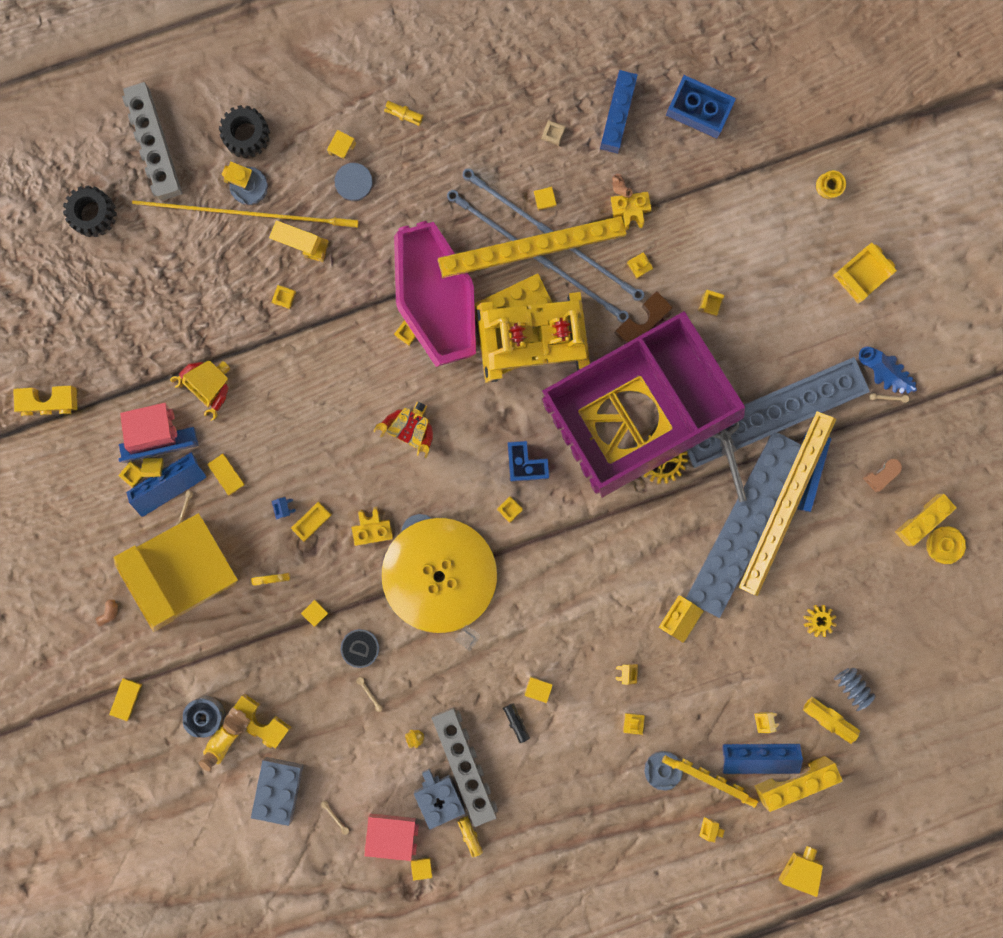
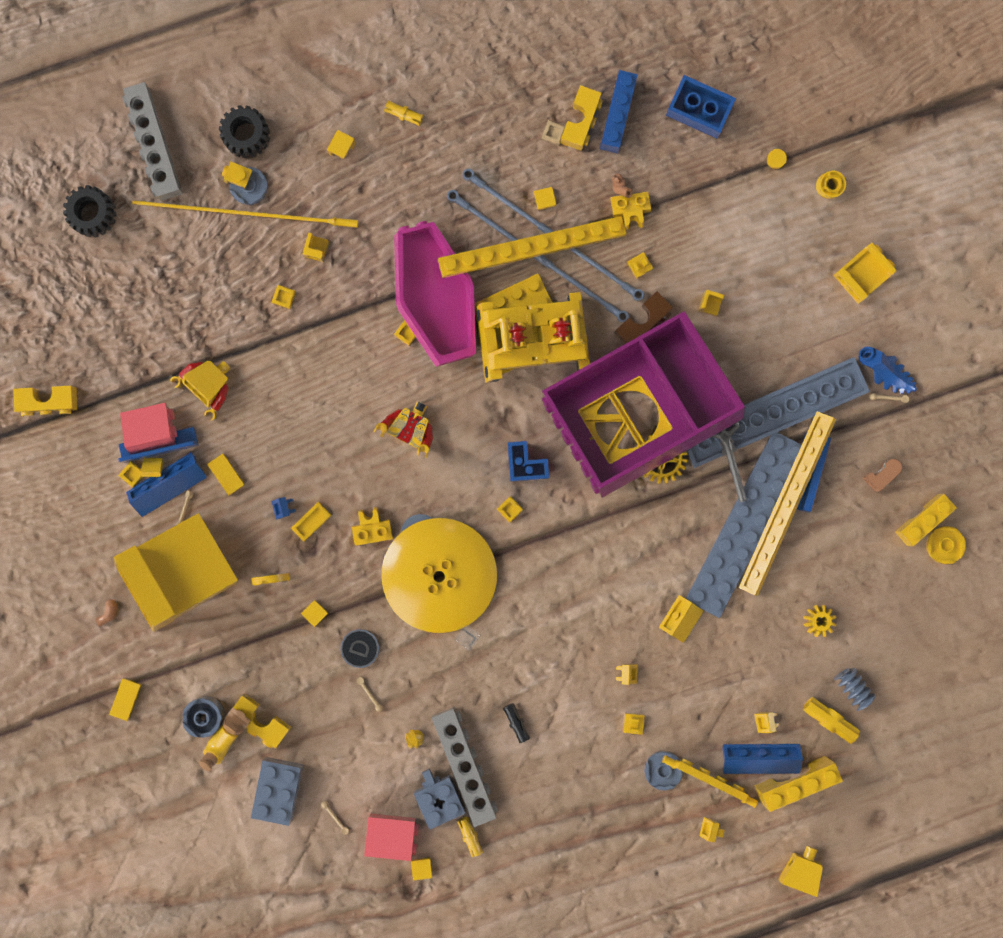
(295, 238): yellow tile -> none
(353, 182): sand blue tile -> none
(538, 689): yellow panel -> none
(576, 134): none -> yellow arch
(776, 158): none -> yellow tile

